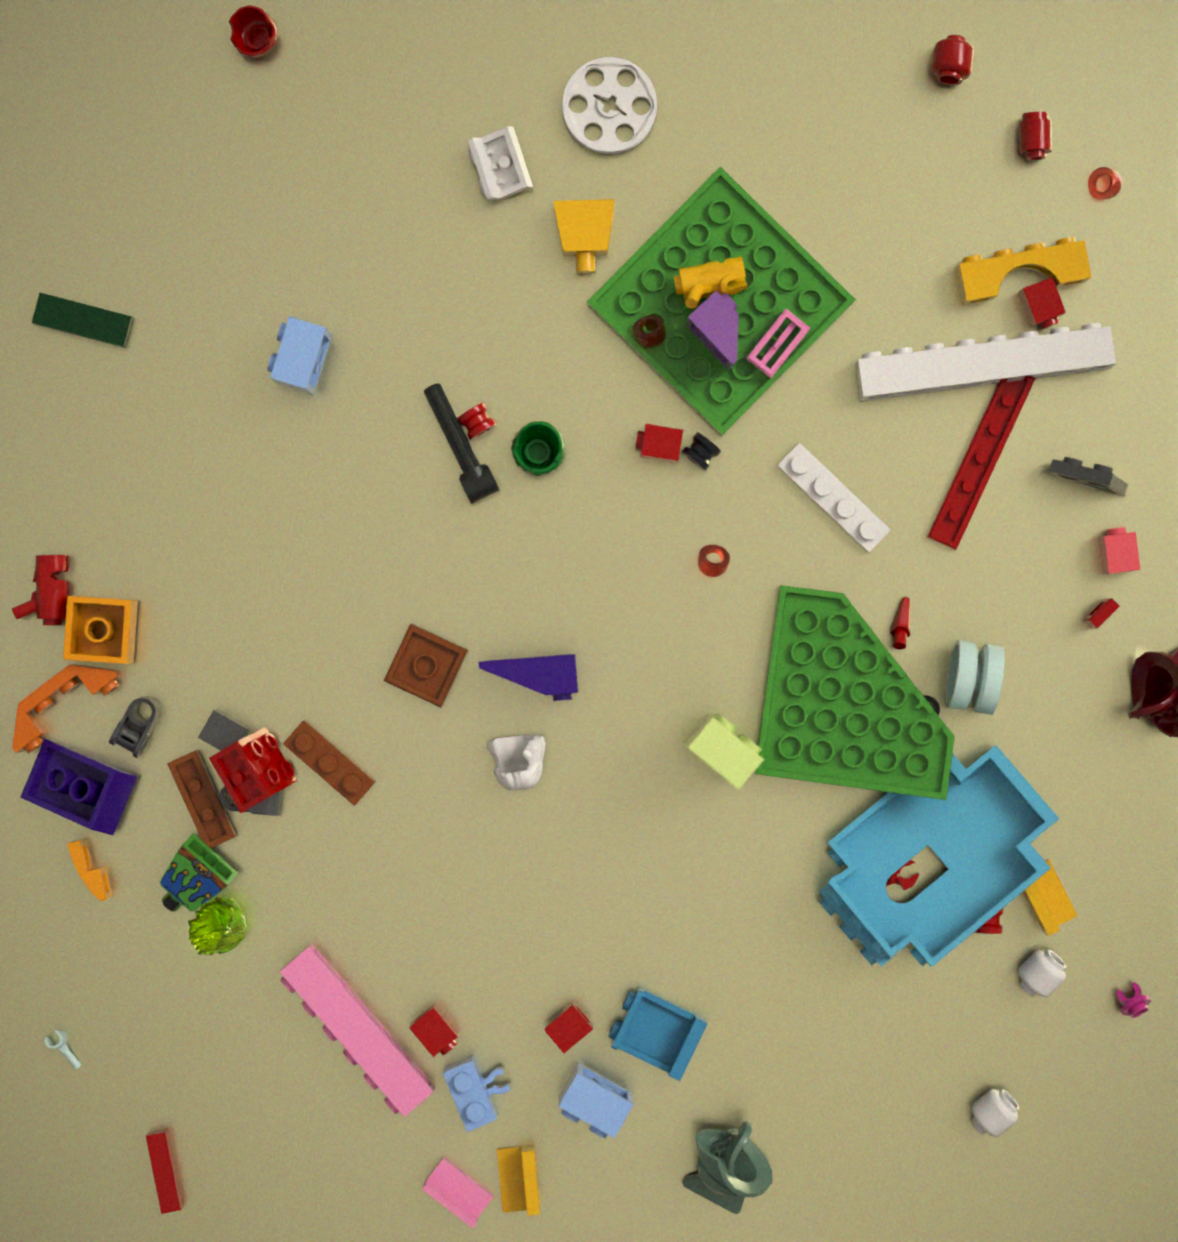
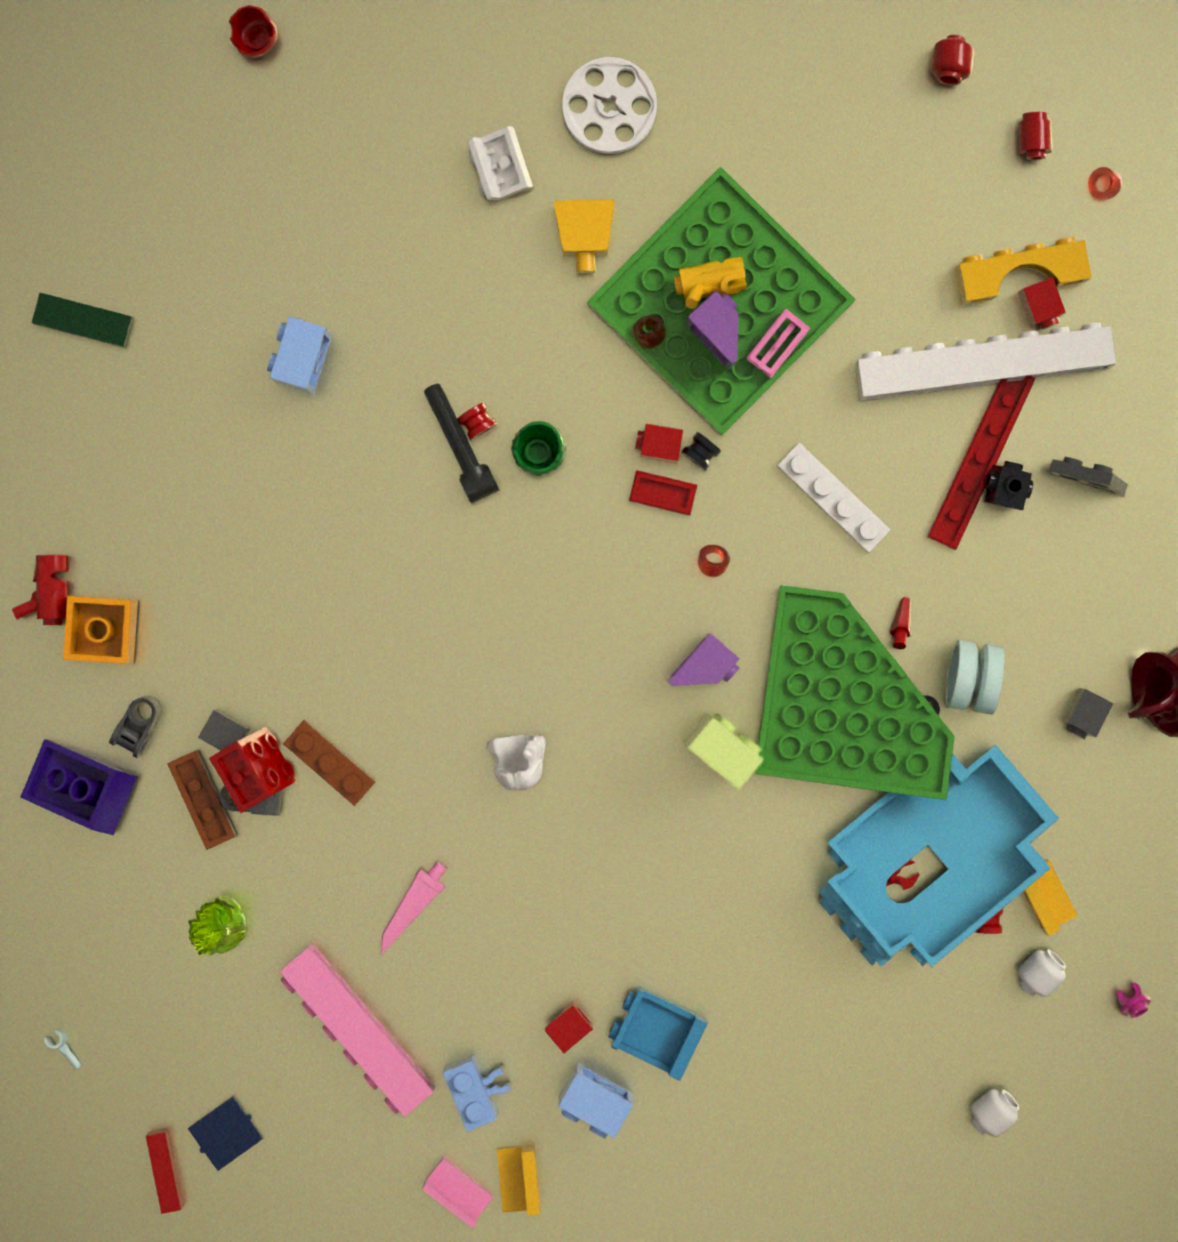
(28, 728): orange slope -> none
(94, 879): light orange slope -> none
(195, 876): torso -> none
(225, 1133): none -> dark blue piece
(418, 896): none -> bright pink bar
(425, 665): dark orange plate -> none
(435, 1031): red brick -> none
(544, 674): dark purple slope -> none
(663, 493): none -> red tile
(706, 664): none -> medium lavender slope
(729, 1167): sand green helmet -> none
(1008, 485): none -> black brick
(1087, 714): none -> dark grey brick
(1101, 613): red tile -> none
(1119, 551): coral brick -> none

